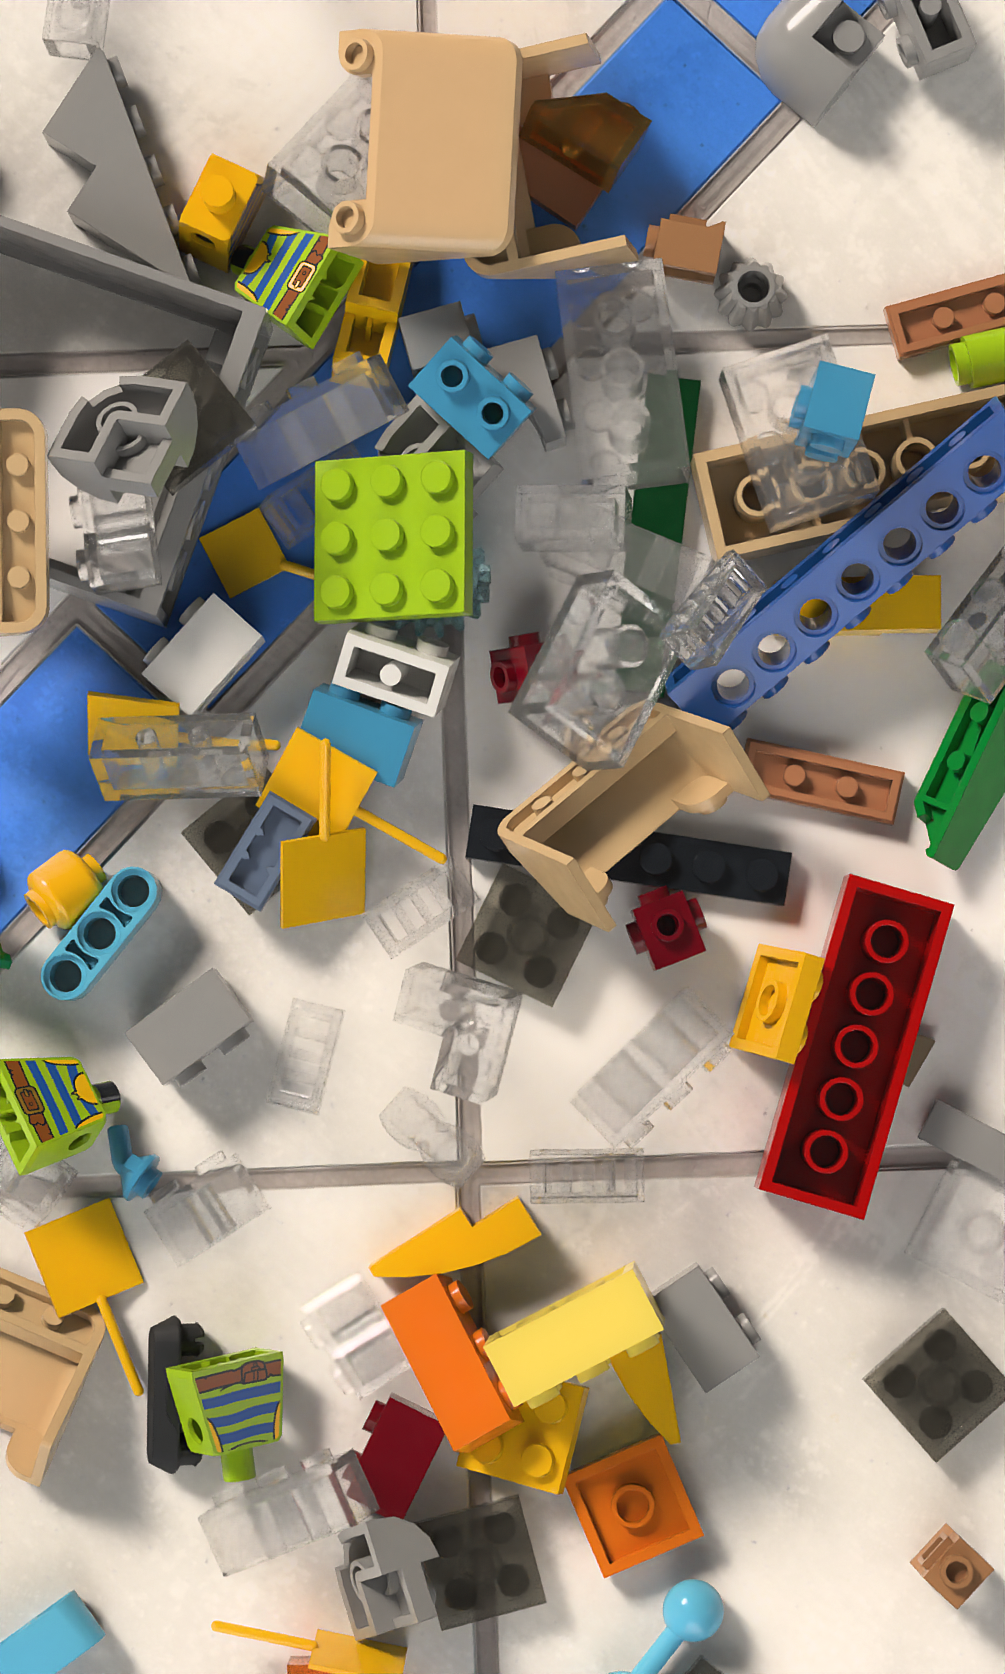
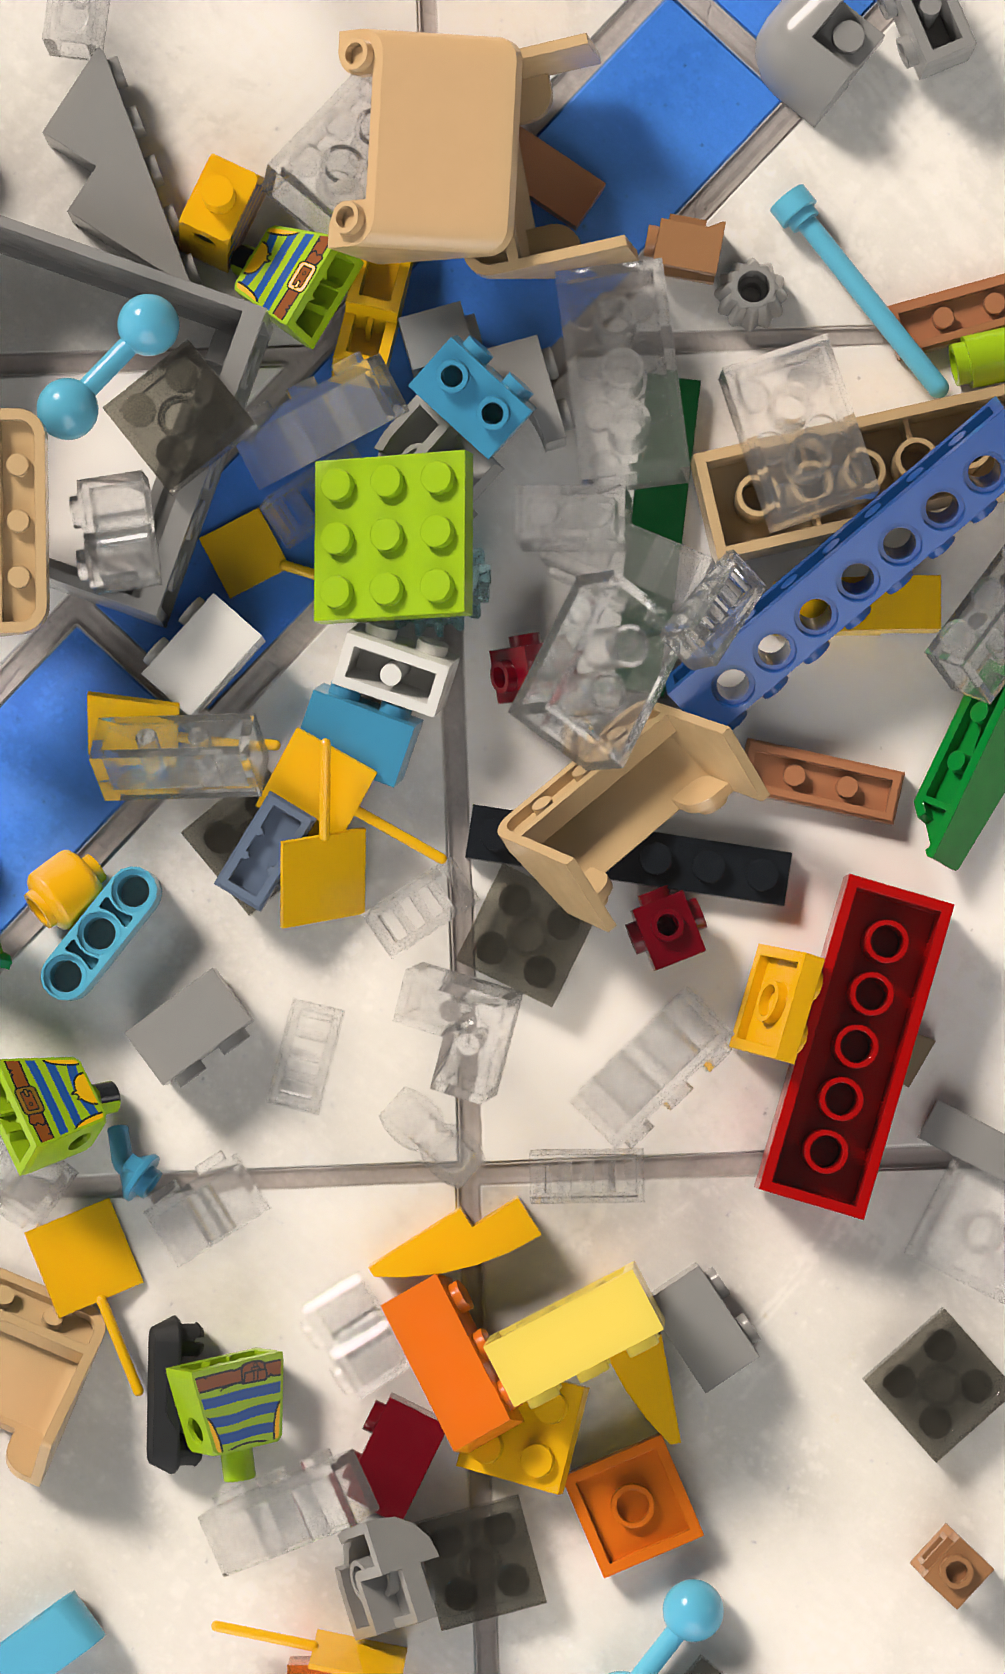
(127, 438): light grey brick -> none
(146, 328): none -> medium azure piece
(587, 134): clear orange slope -> none
(798, 212): none -> medium azure piece
(831, 411): dark azure brick -> none

